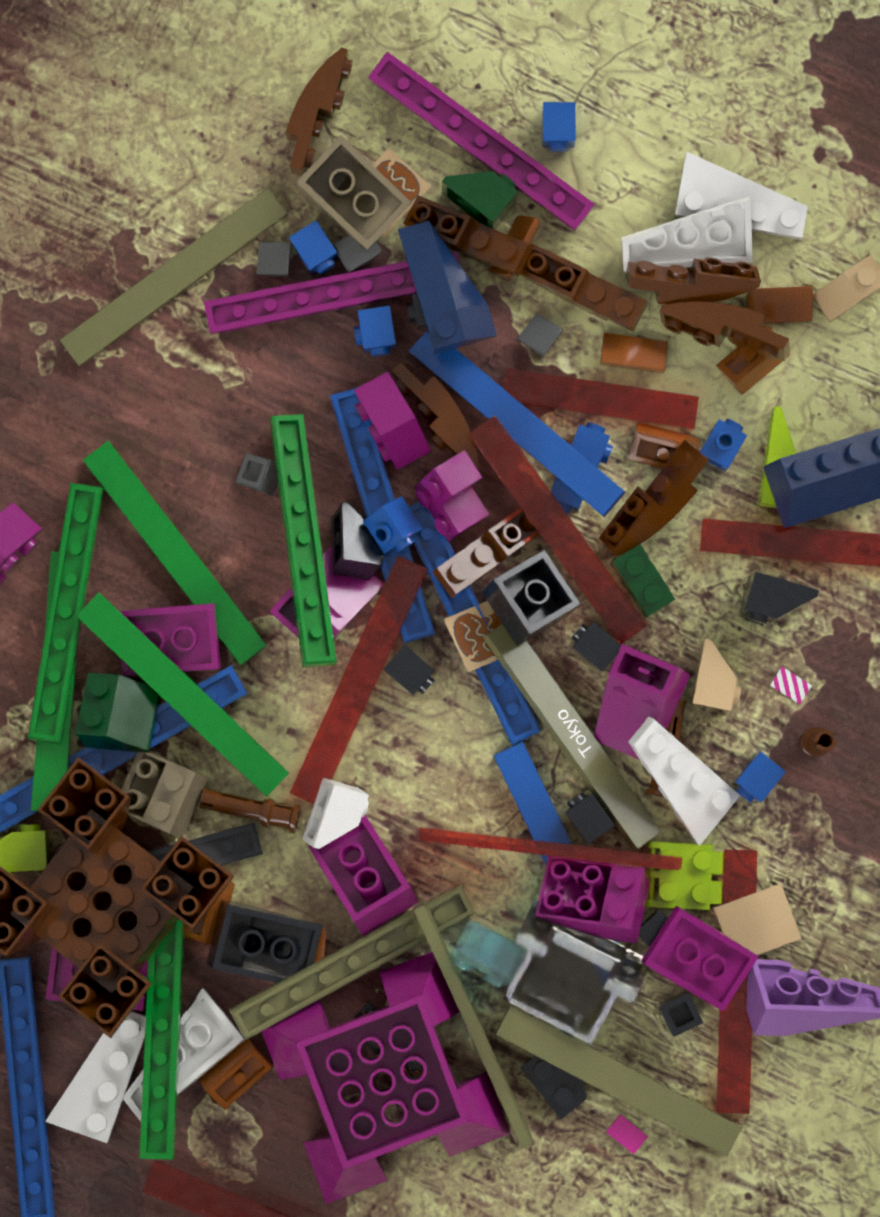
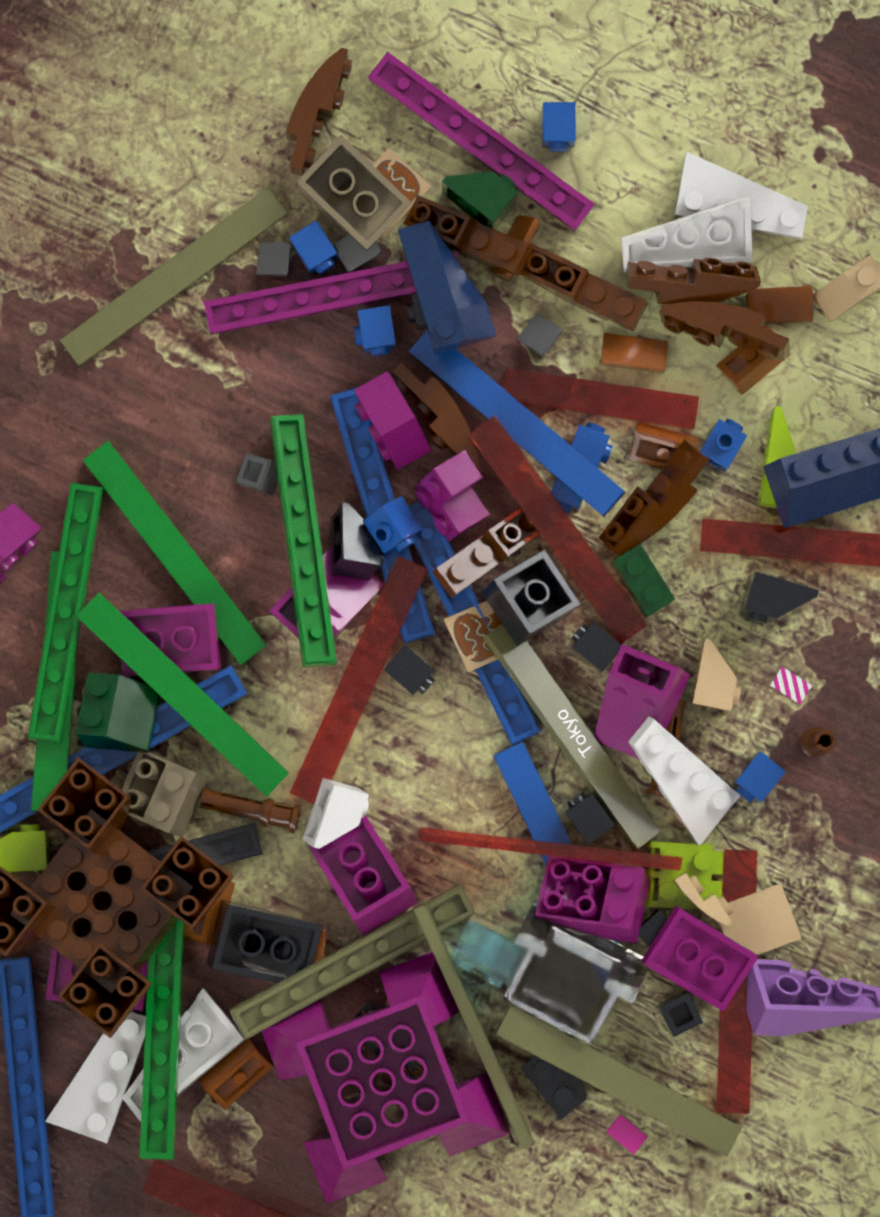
(711, 905): none -> tan slope

